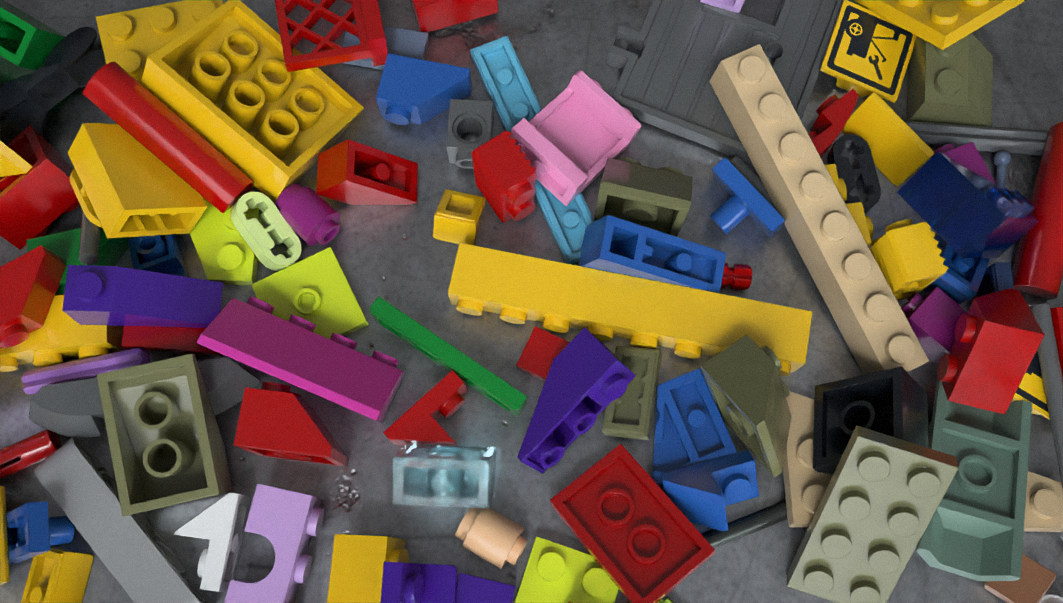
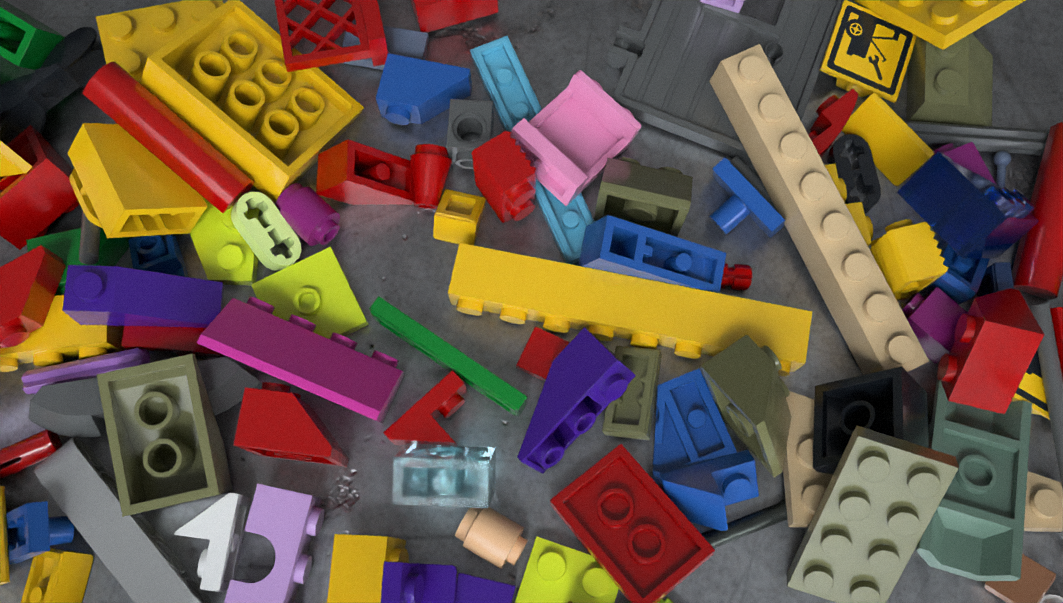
(429, 174): none -> red cone

